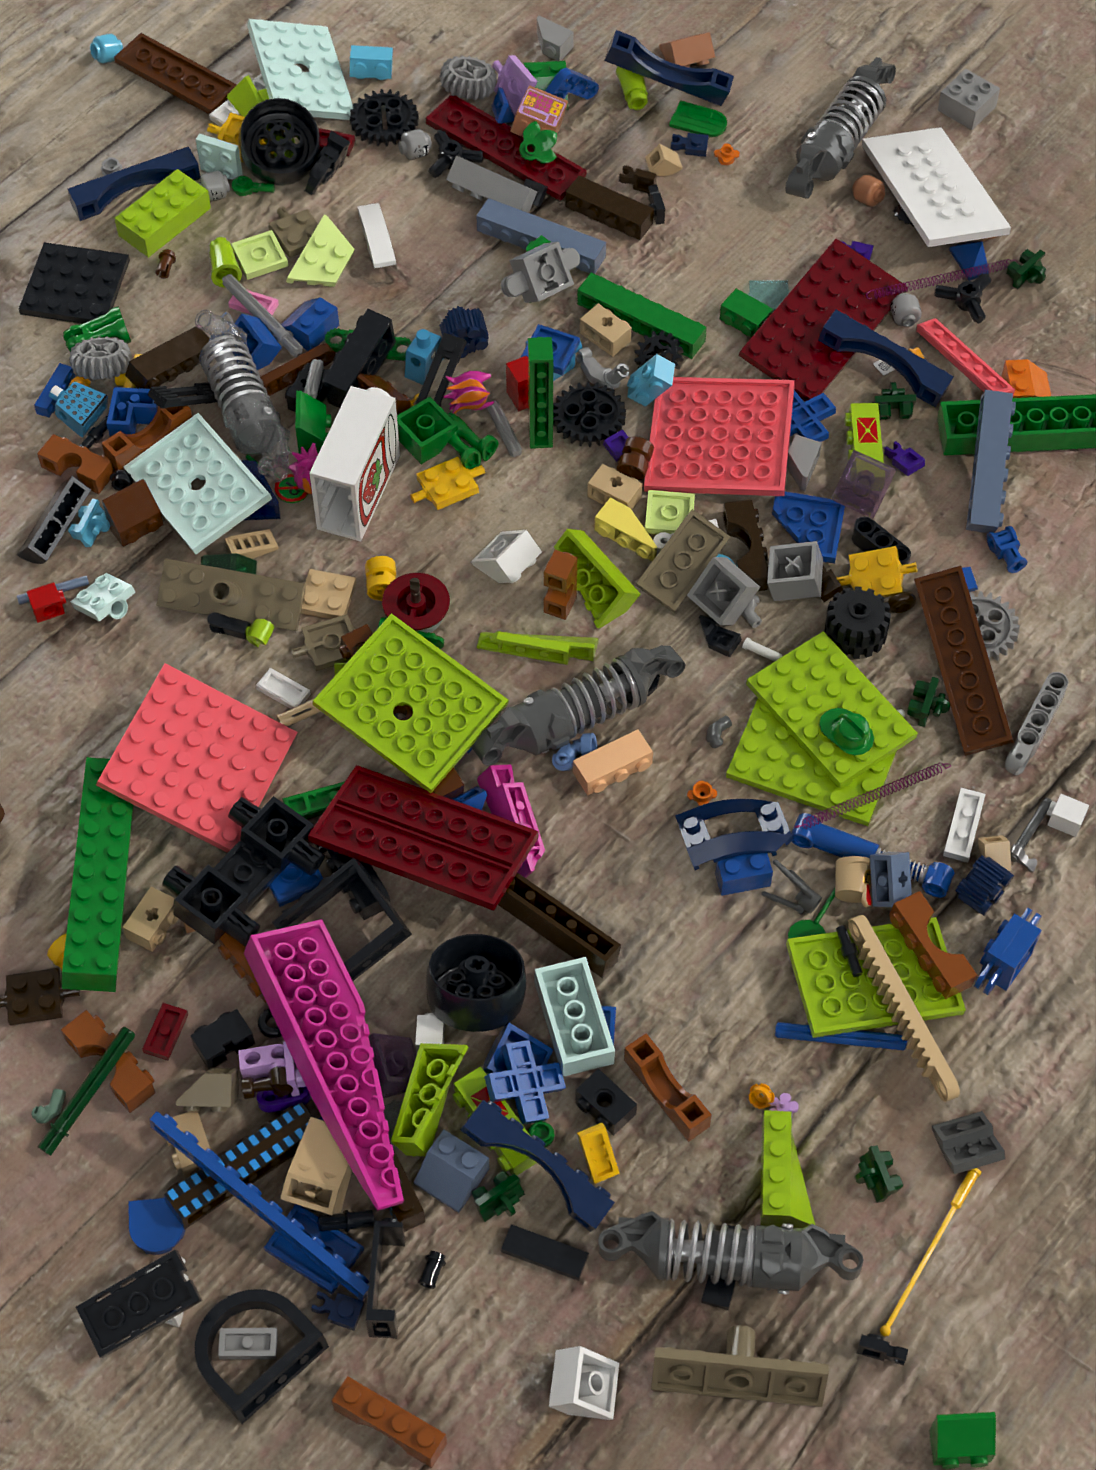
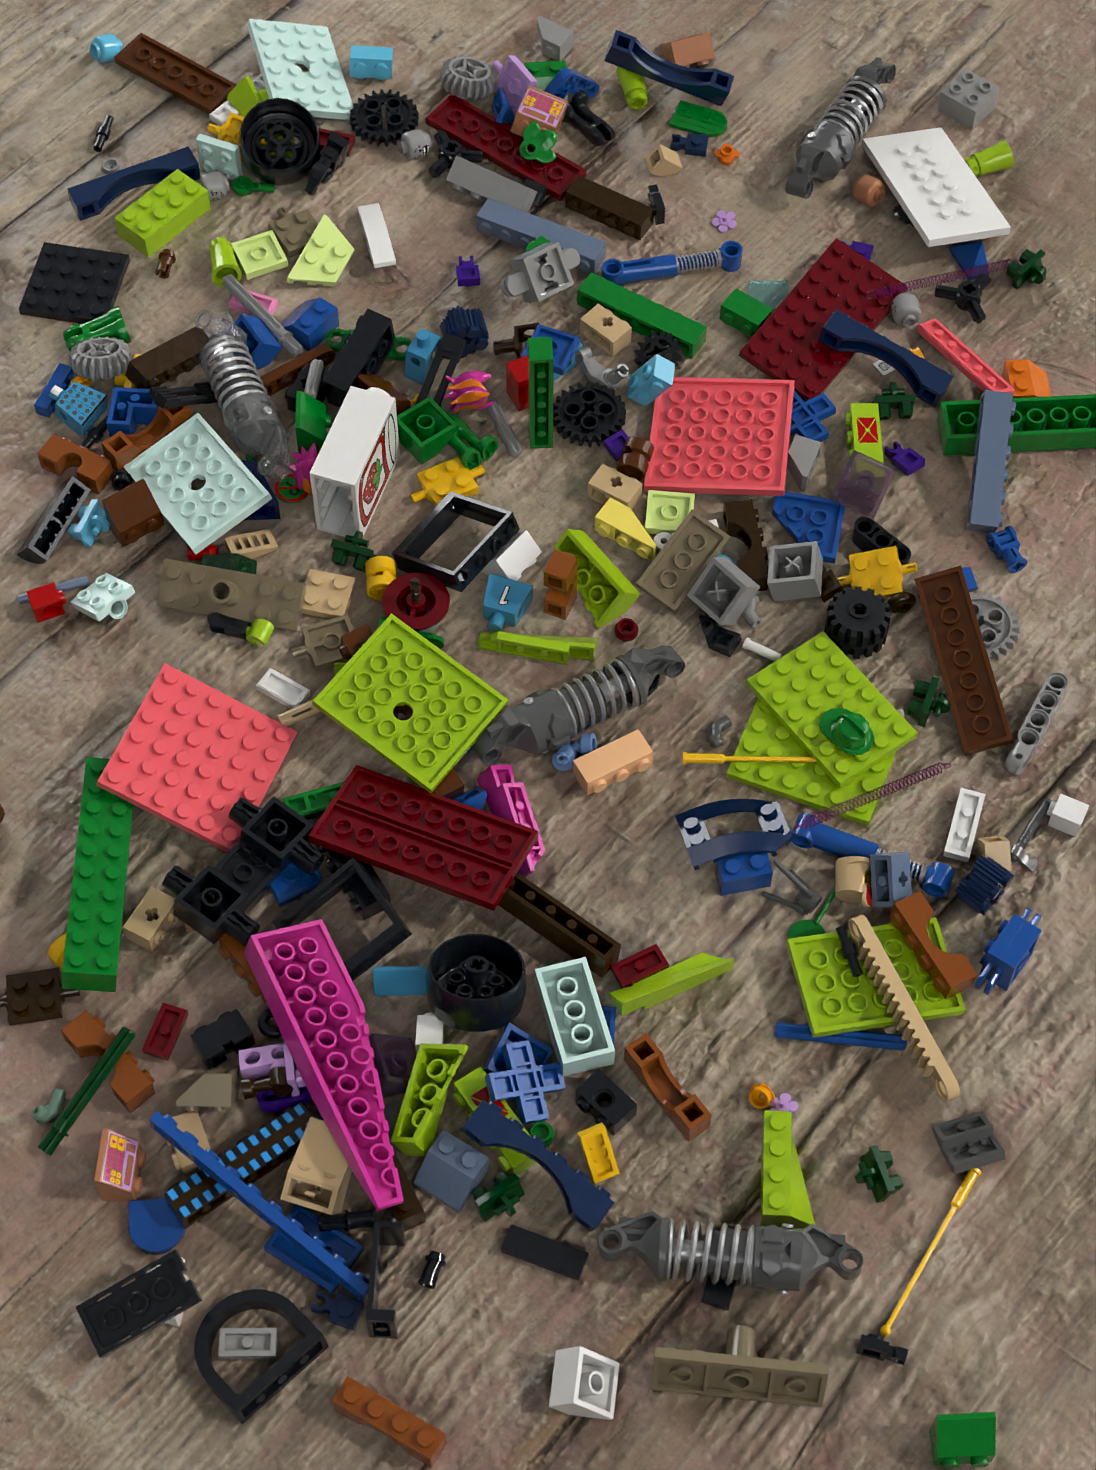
(103, 133): none -> black bar
(119, 1167): none -> nougat slope
(209, 550): none -> red pin
(343, 550): none -> dark green hips
(399, 980): none -> dark azure slope
(435, 525): none -> black window
(467, 273): none -> dark purple plate
(505, 601): none -> dark azure torso
(514, 344): none -> dark brown bracket
(596, 129): none -> black piece
(626, 624): none -> dark red plate
(639, 179): dark brown plate -> none
(639, 966): none -> dark red plate
(665, 266): none -> blue piece
(670, 982): none -> lime wedge
(702, 787): orange plate -> none
(721, 758): none -> yellow piece
(724, 221): none -> lavender plant
(991, 159): none -> lime plant

